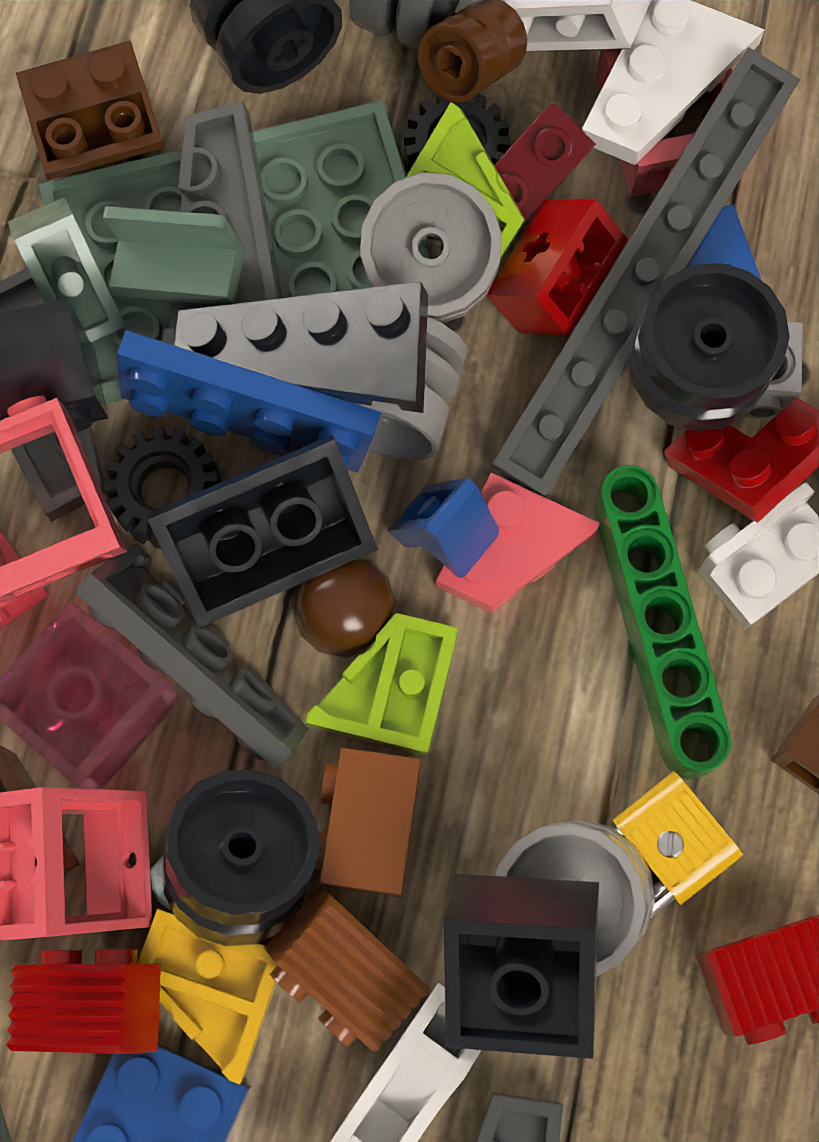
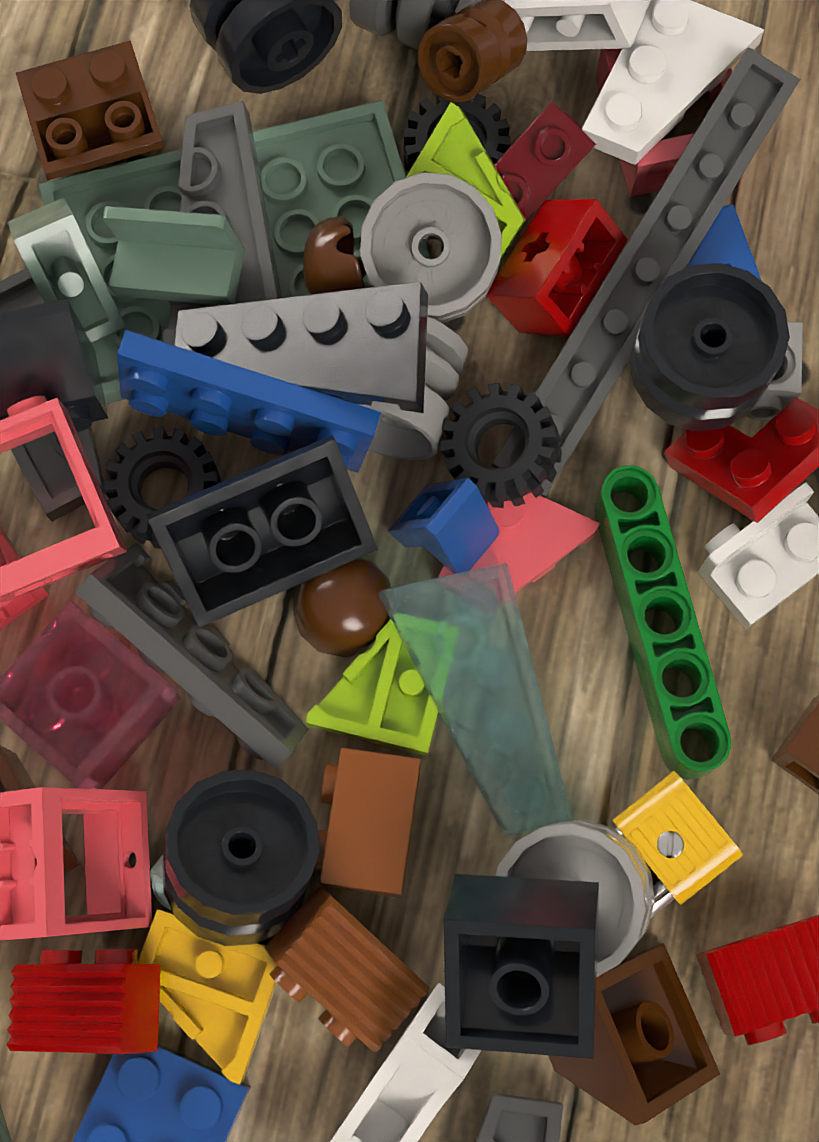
(330, 258): none -> reddish brown hair
(481, 676): none -> clear light blue wing
(496, 409): none -> black tyre
(644, 1041): none -> reddish brown slope

